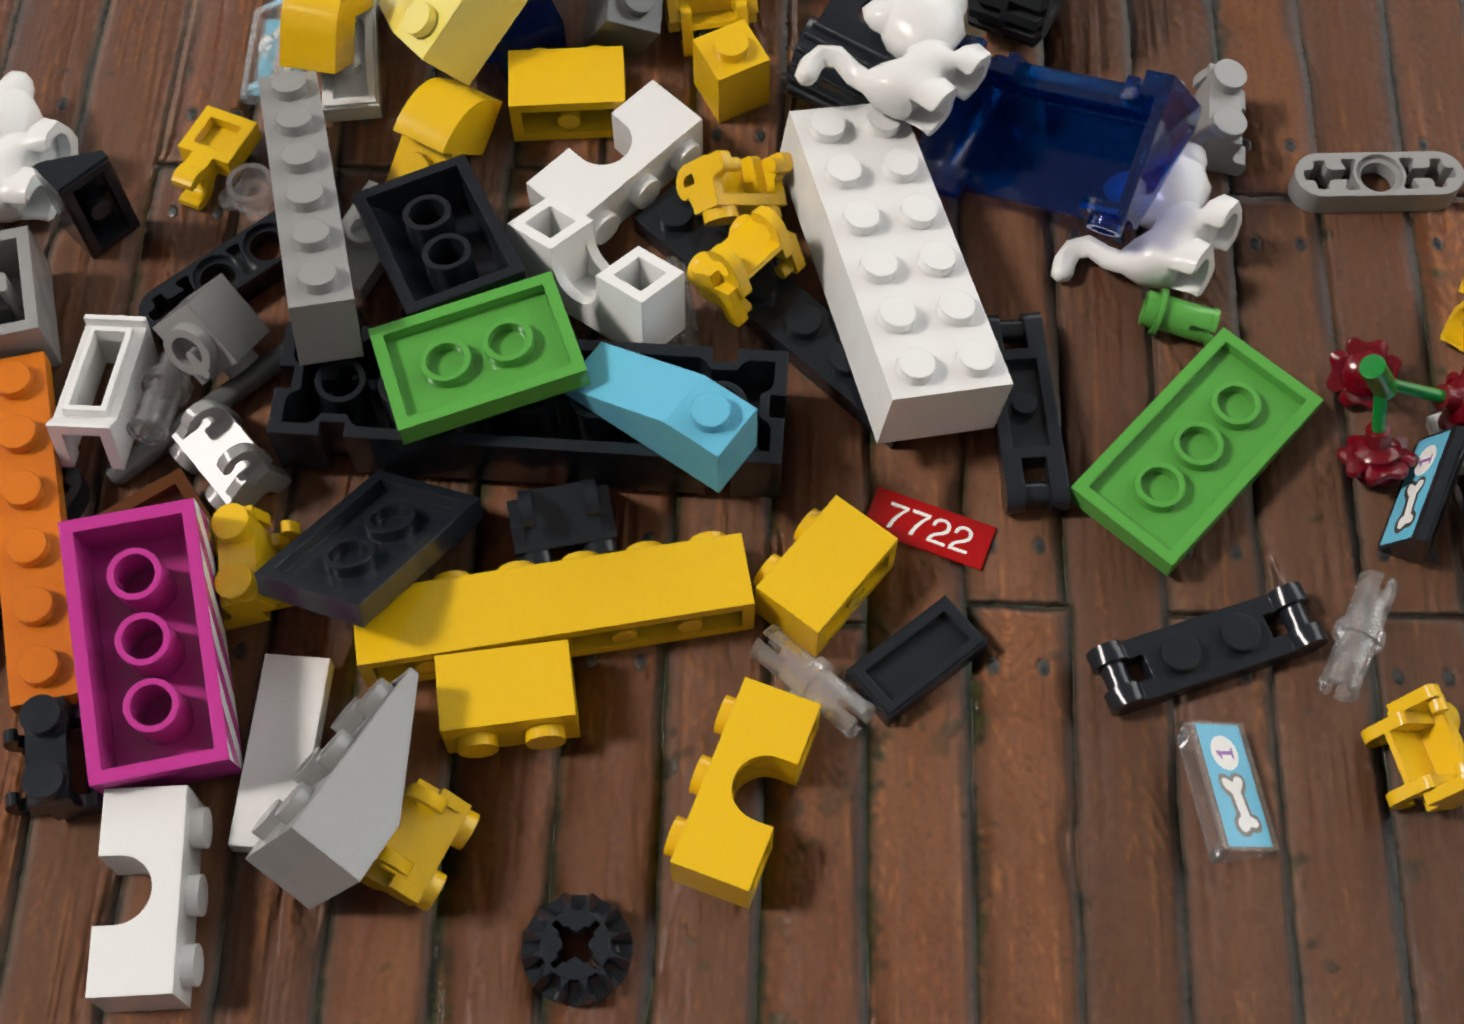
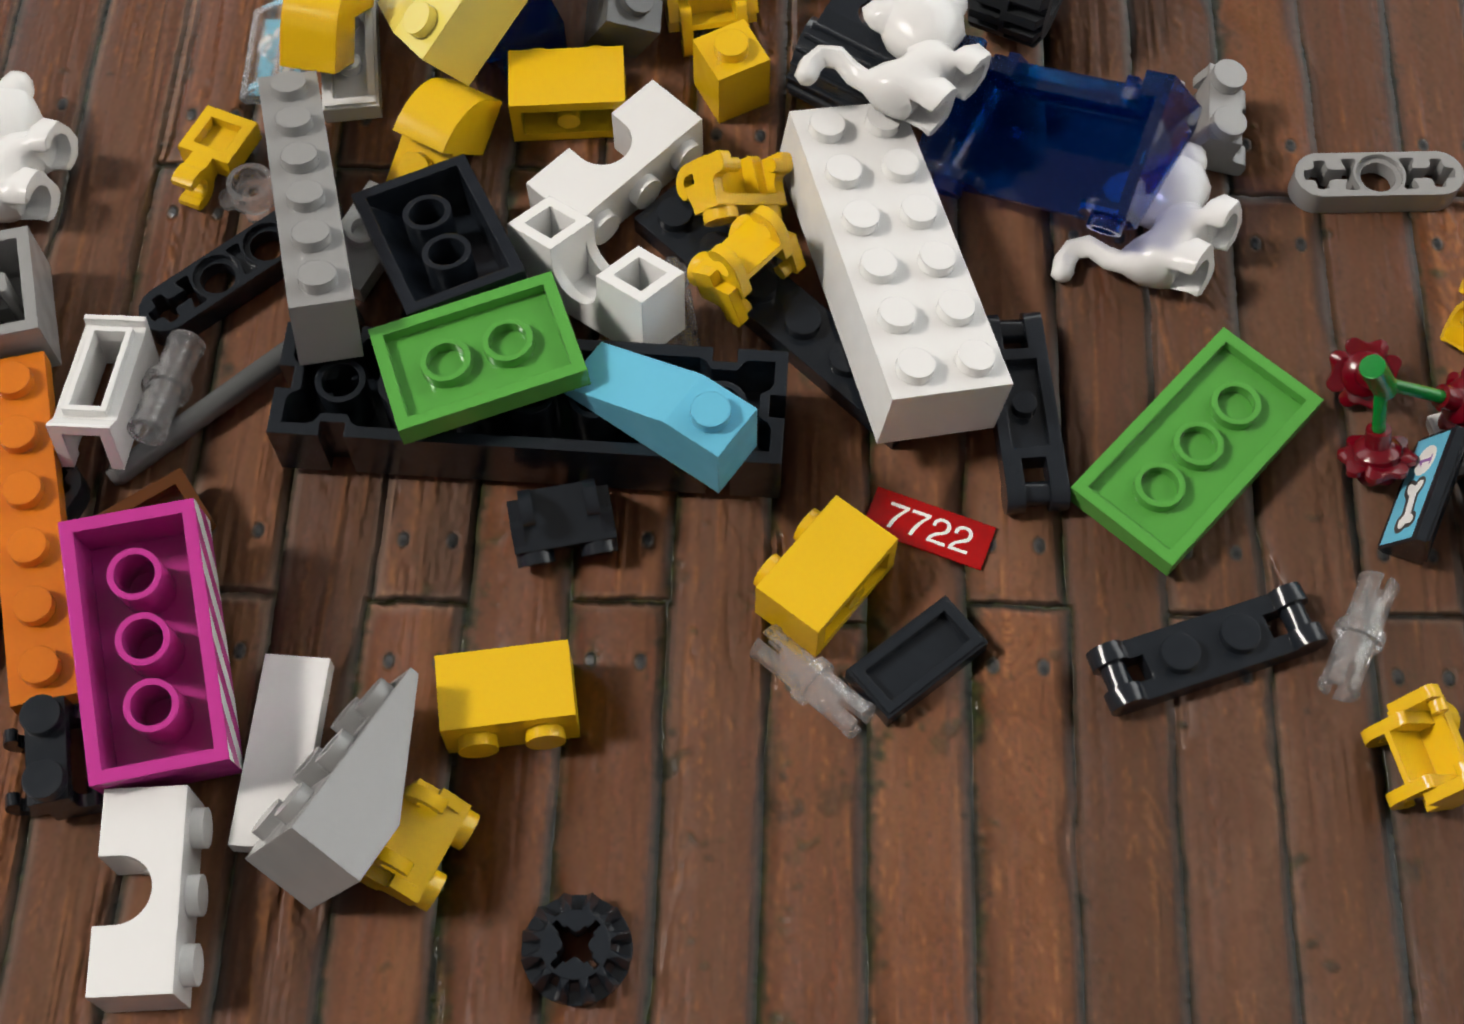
(88, 200): black slope -> none
(212, 332): light grey brick -> none
(219, 448): light grey piece -> none
(242, 549): yellow piece -> none
(369, 547): black plate -> none
(587, 597): yellow brick -> none
(761, 736): yellow arch -> none
(1178, 317): bright green pin -> none
(1226, 791): slope -> none

